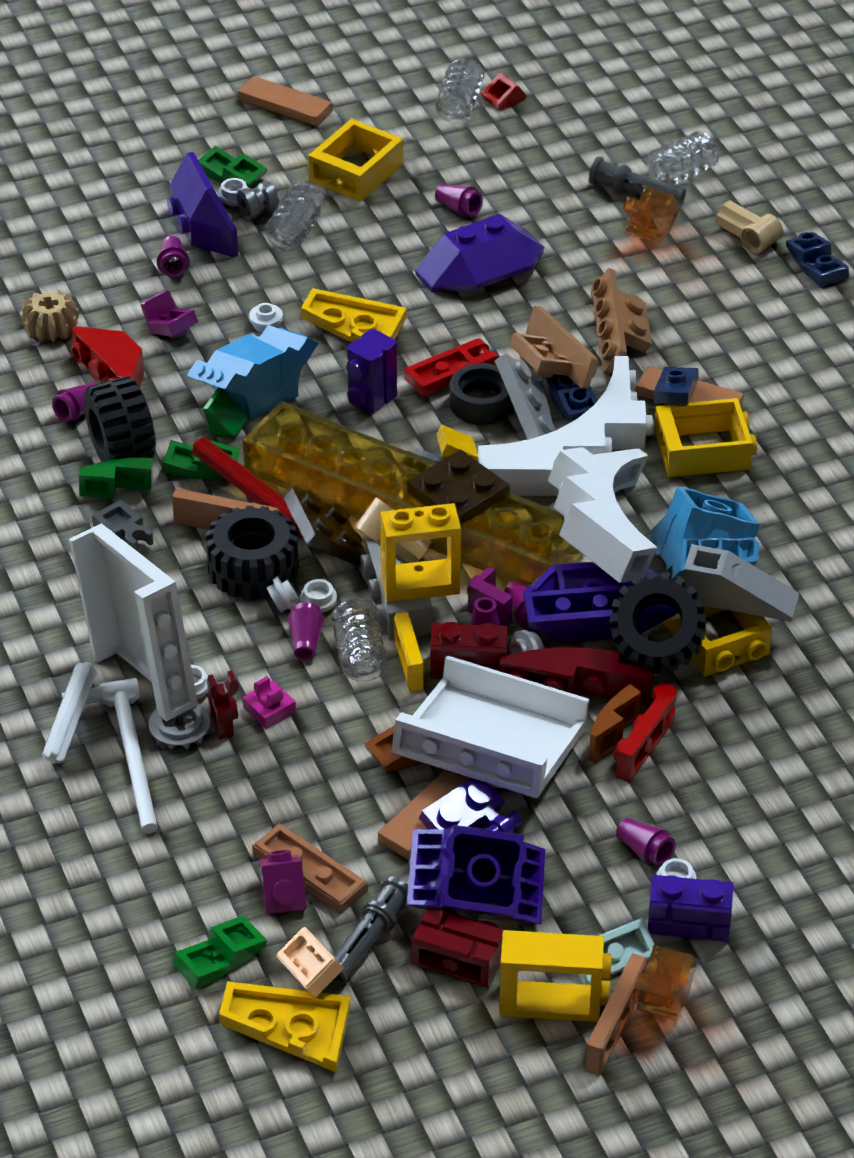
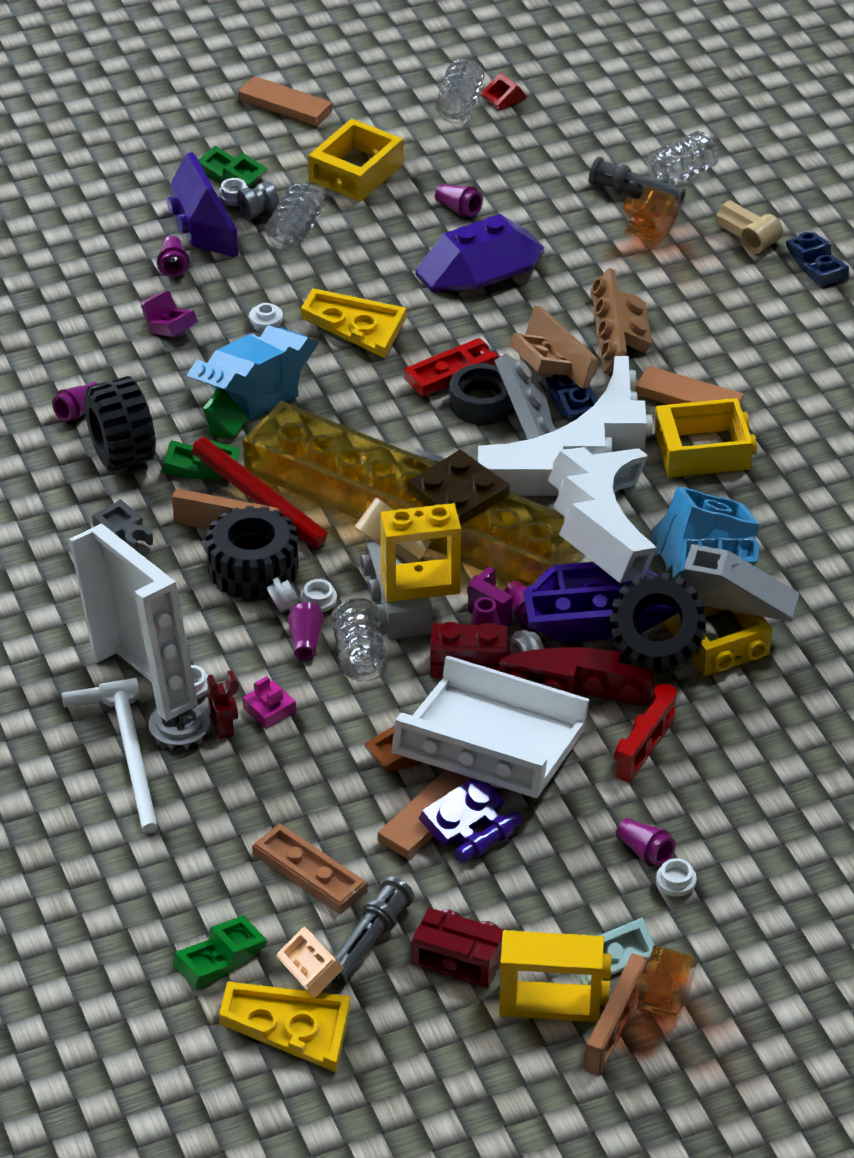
(49, 316): tan gear -> none
(69, 713): white axle -> none
(103, 477): green slope -> none
(108, 354): red slope -> none
(282, 882): magenta bracket -> none
(325, 526): dark brown plate -> none
(372, 371): dark purple brick -> none
(408, 651): yellow tile -> none
(452, 441): yellow tile -> none
(477, 874): dark purple slope -> none
(611, 721): dark orange slope -> none
(676, 385): dark blue plate -> none
(690, 907): dark purple brick -> none

